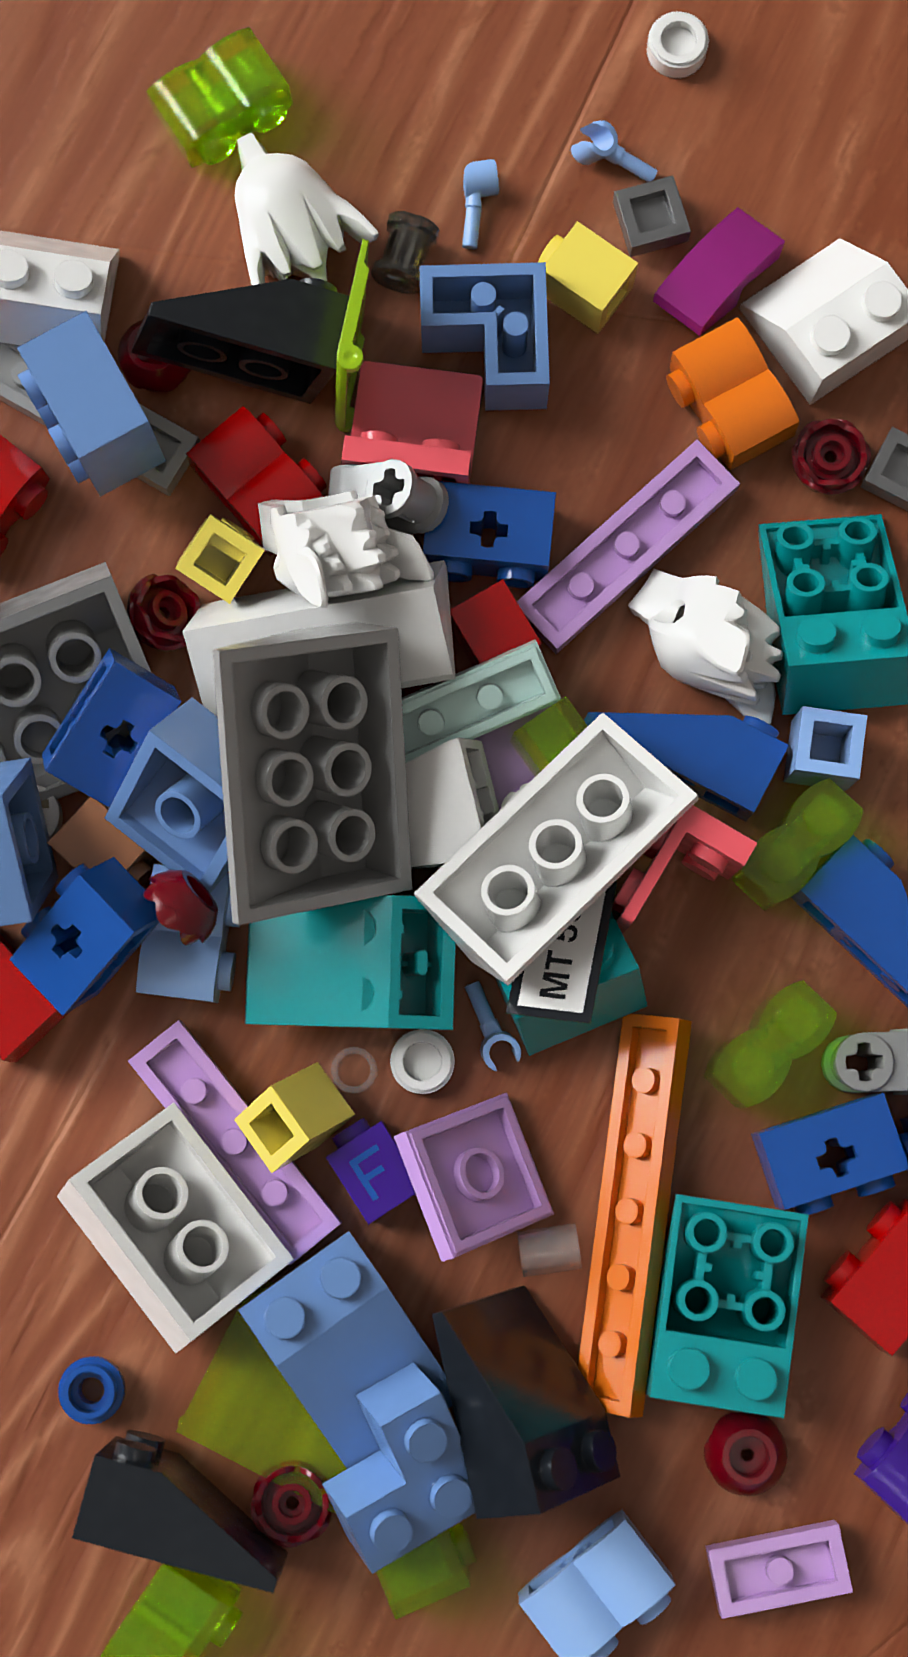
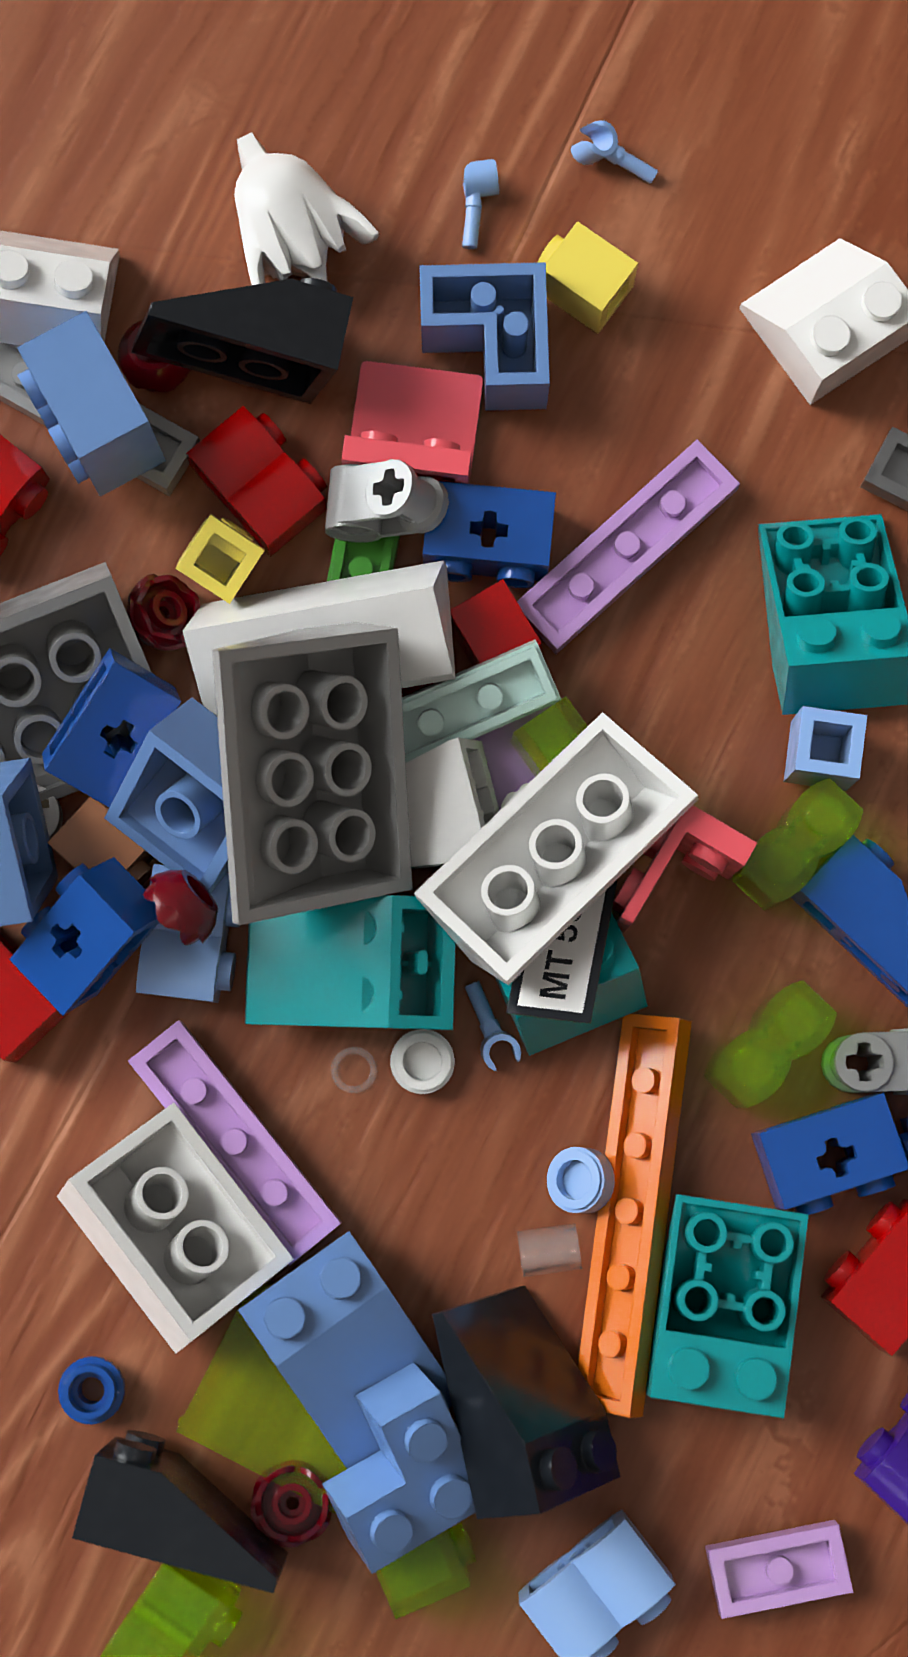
(221, 98): clear neon green brick -> none
(294, 1116): light yellow brick -> none
(337, 546): white piece -> none
(351, 344): lime piece -> none
(371, 1168): dark purple brick -> none
(404, 251): clear smoke bush -> none
(473, 1176): lavender tile -> none
(580, 1180): none -> light blue tile
(651, 216): flat silver plate -> none
(677, 44): white tile -> none
(712, 639): white piece -> none
(714, 755): blue slope -> none
(717, 270): magenta slope -> none
(724, 1448): dark red plate -> none
(731, 394): orange brick -> none
(832, 437): dark red plate -> none

